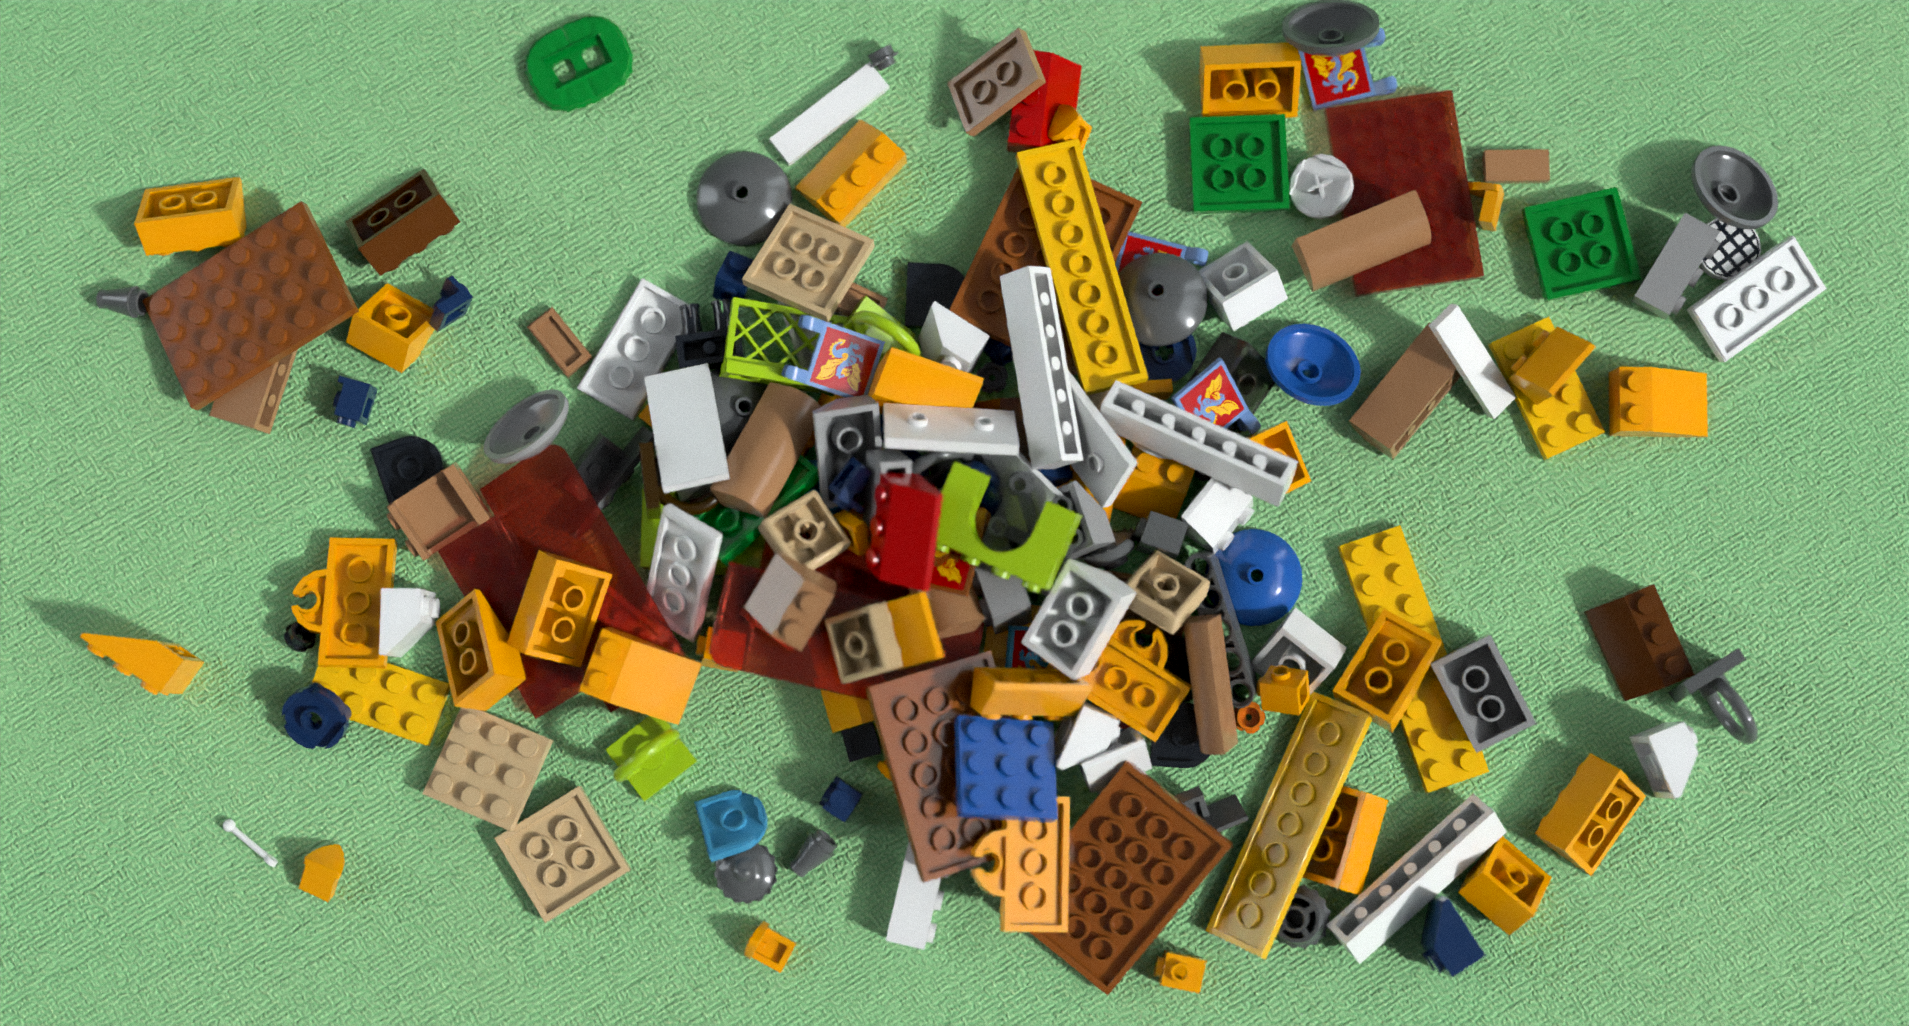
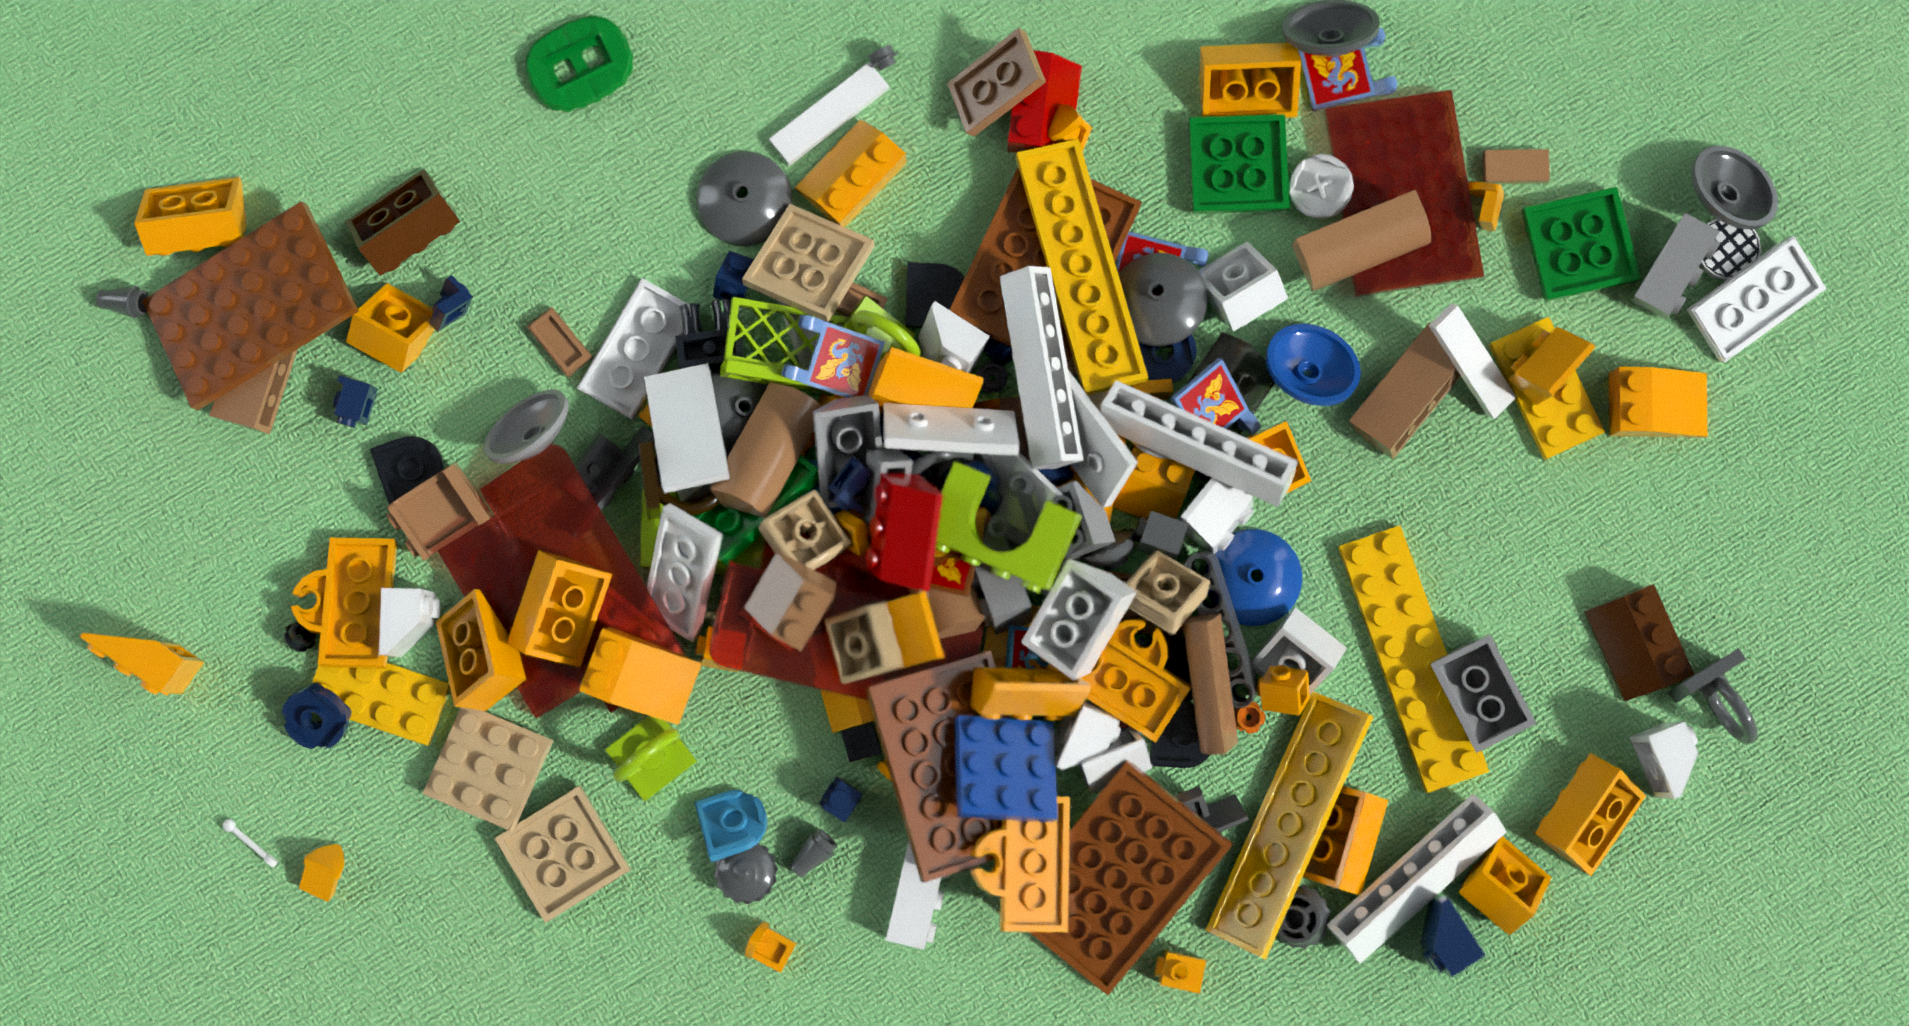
(1387, 669): light orange slope -> none

